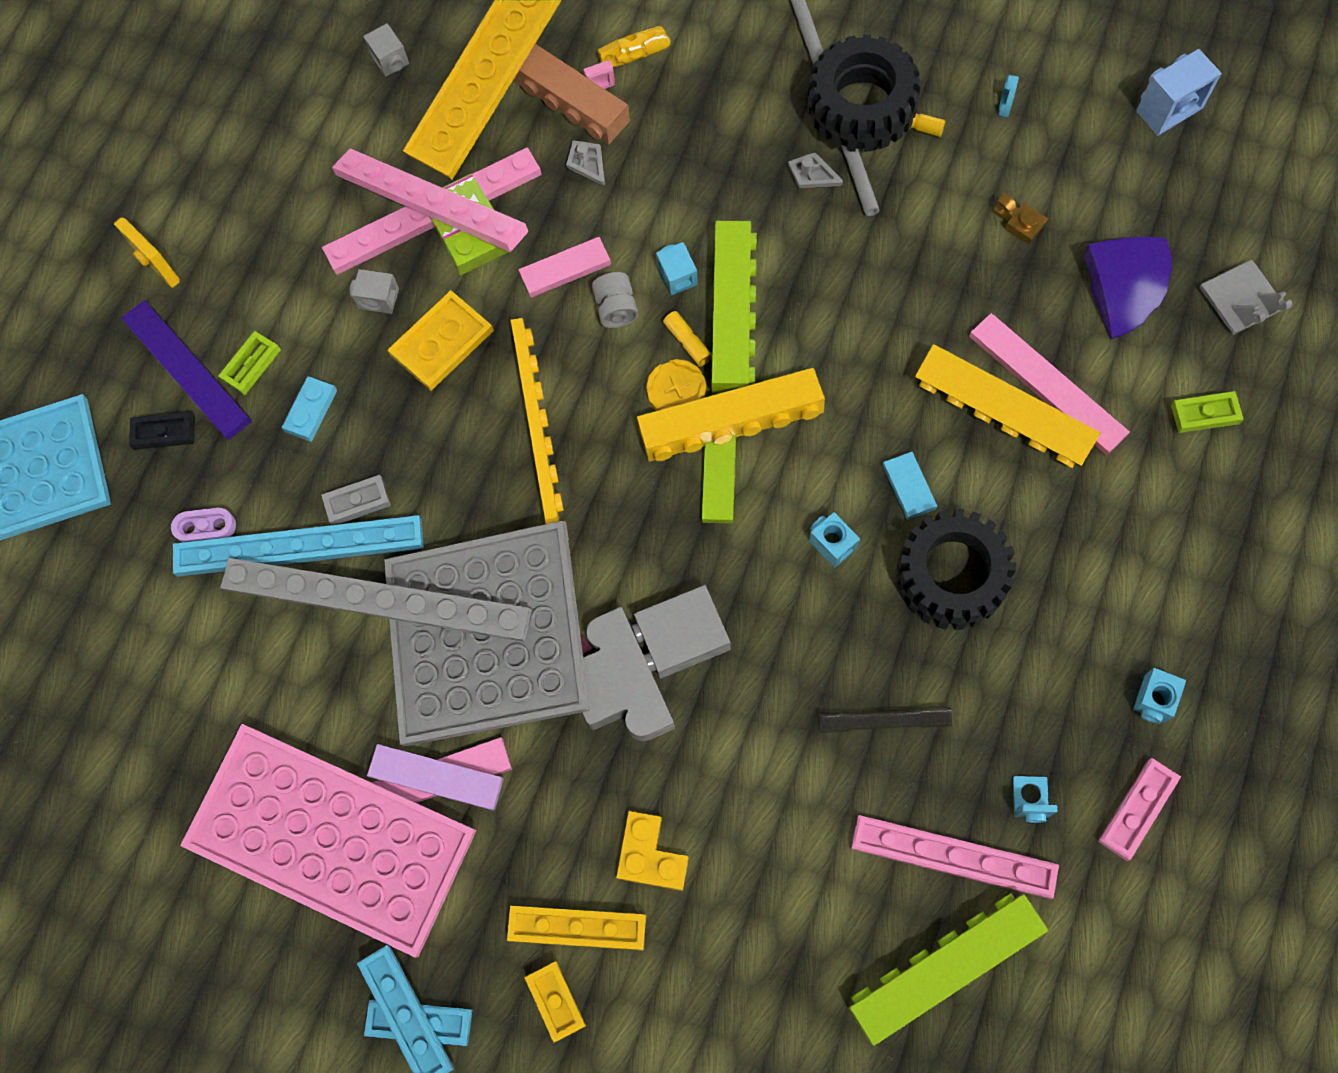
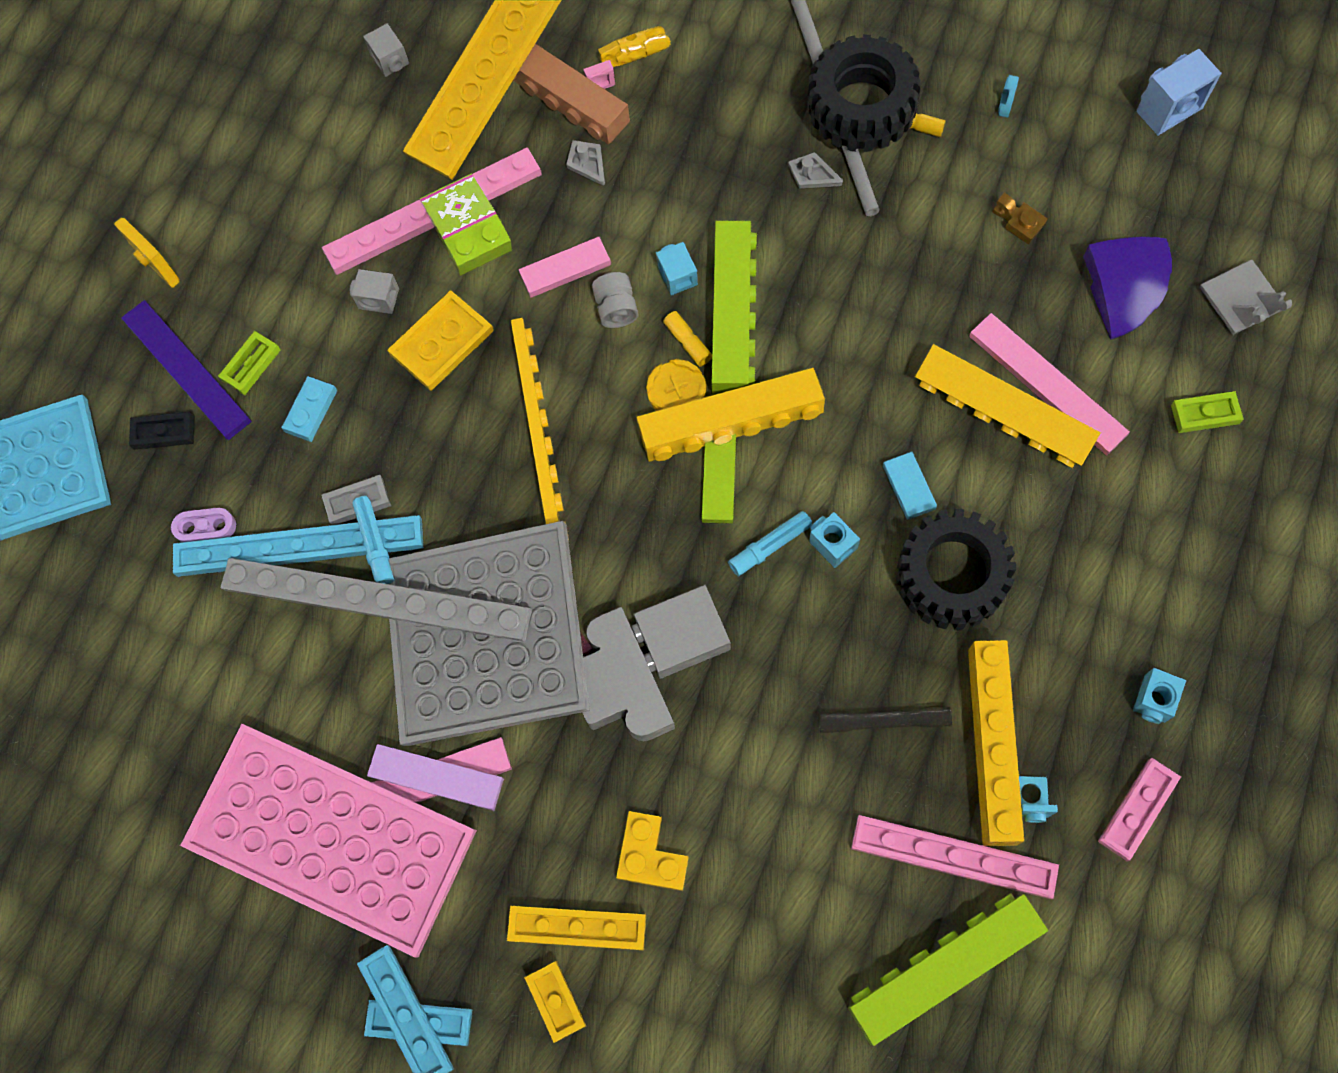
(376, 555): none -> medium azure axle
(431, 200): bright pink plate -> none
(757, 552): none -> medium azure axle
(995, 744): none -> yellow brick

